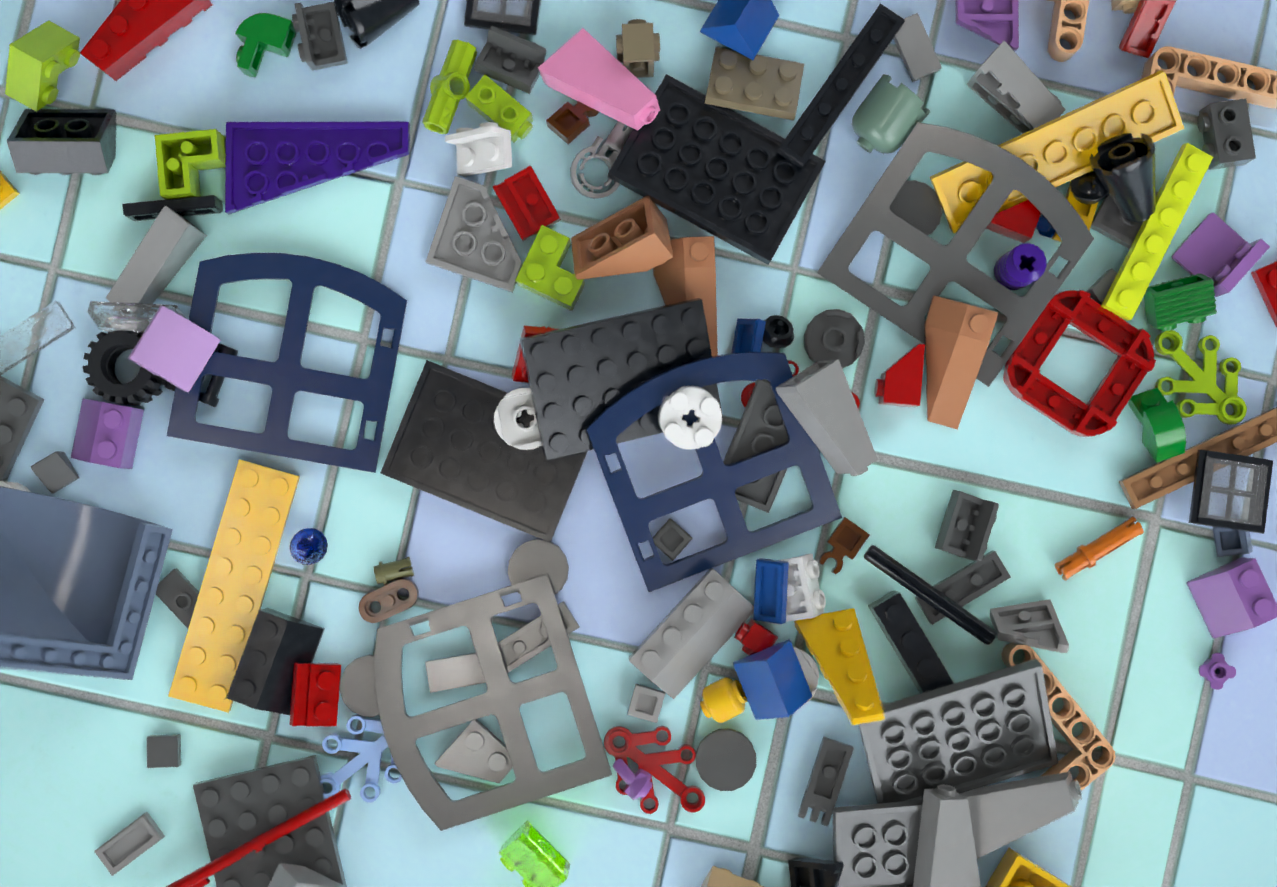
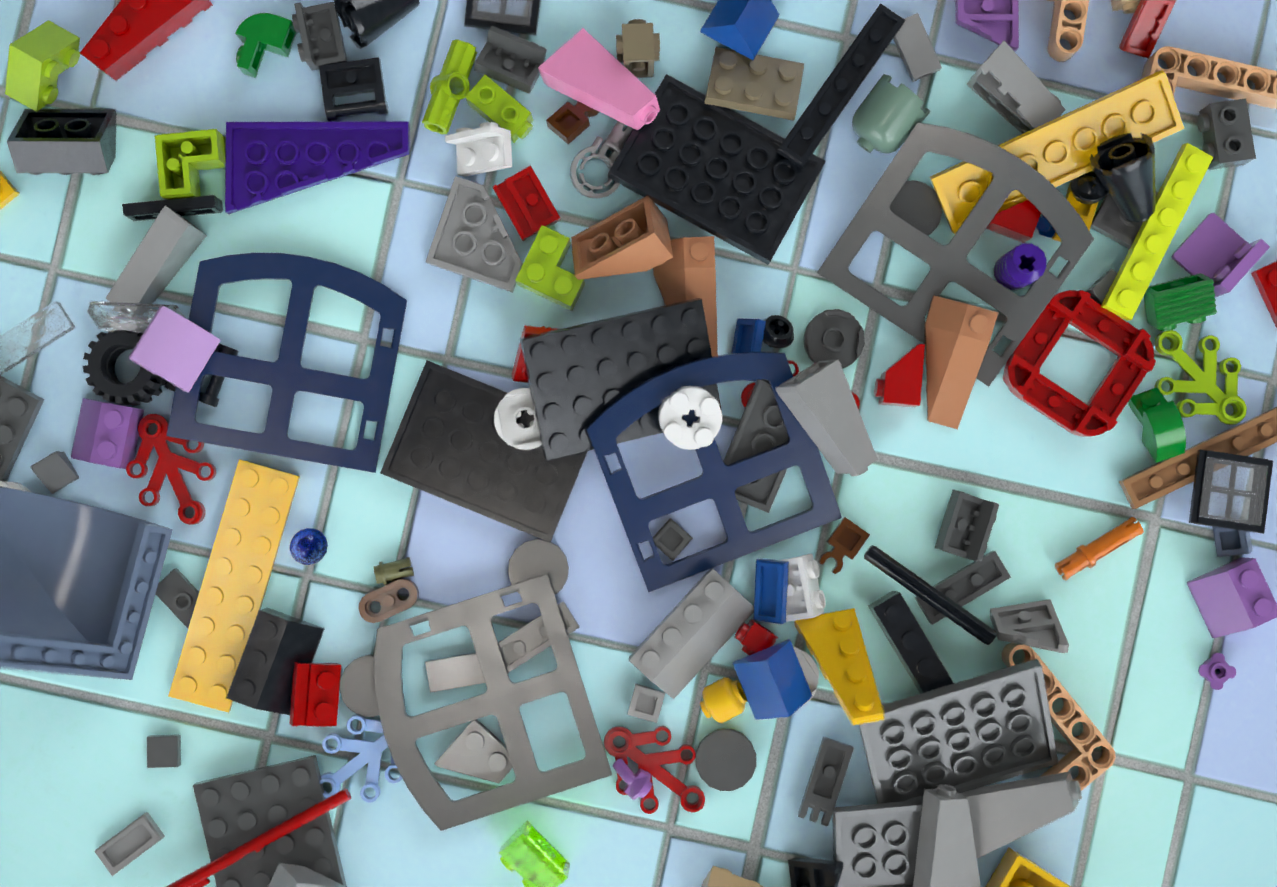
(168, 464): none -> red plant
(353, 79): none -> black plate

